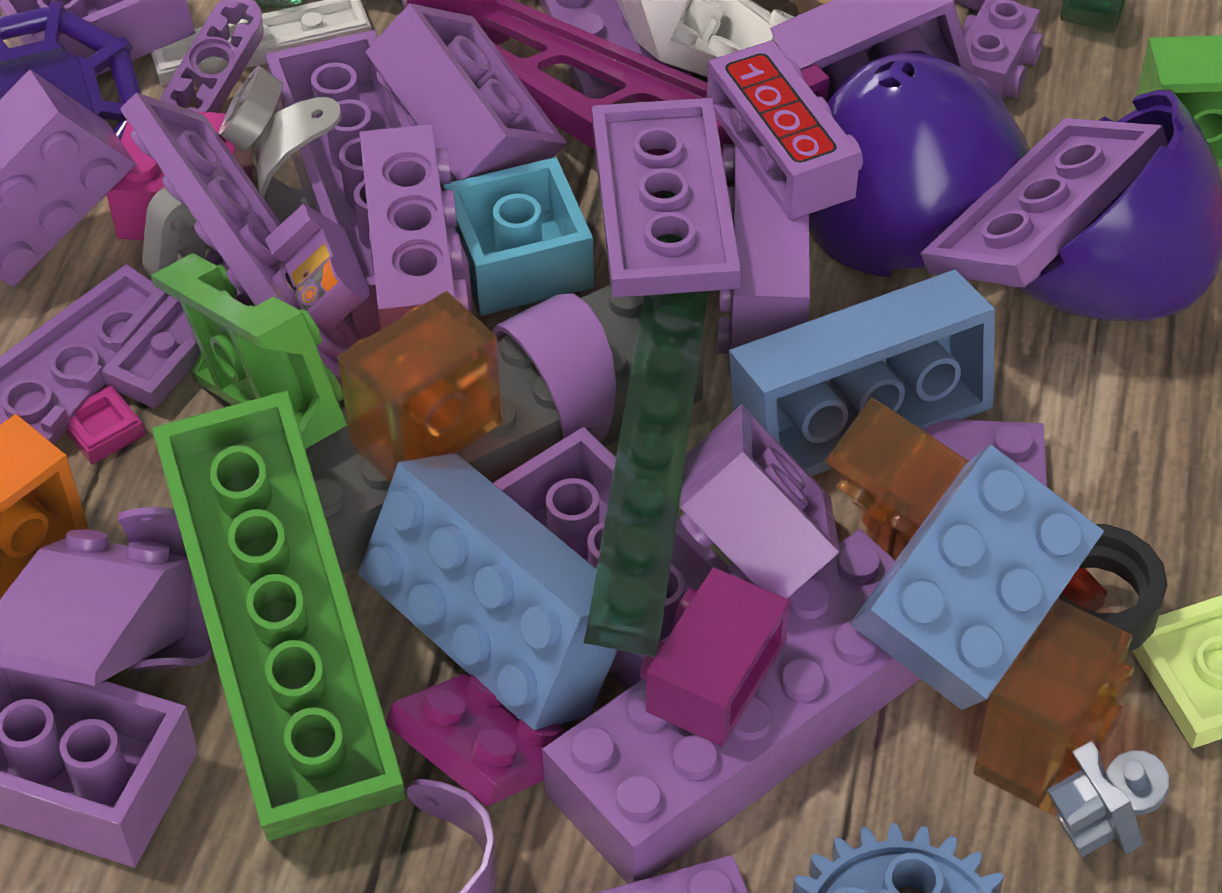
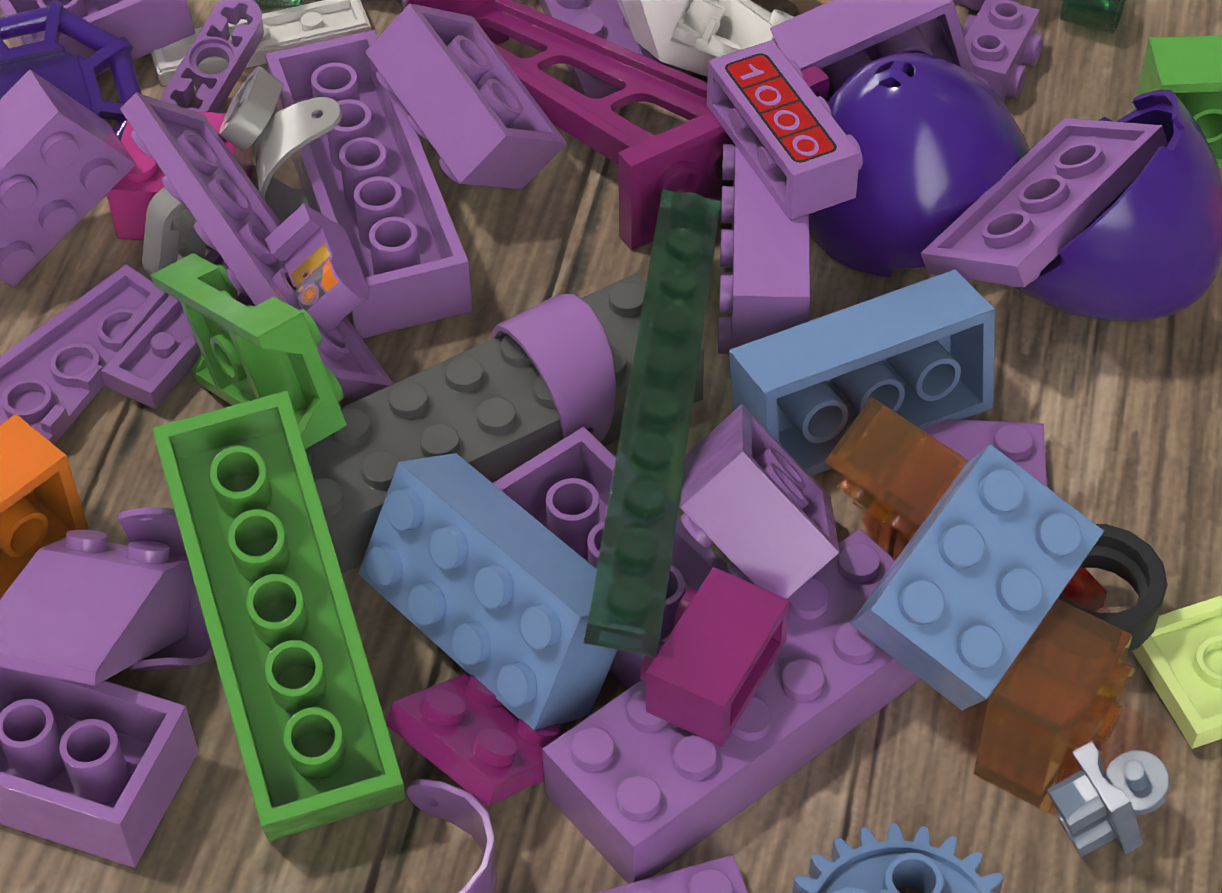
(104, 425): dark pink tile -> none
(410, 220): medium lavender brick -> none
(422, 385): clear orange brick -> none
(522, 236): medium azure brick -> none
(697, 213): medium lavender plate -> none

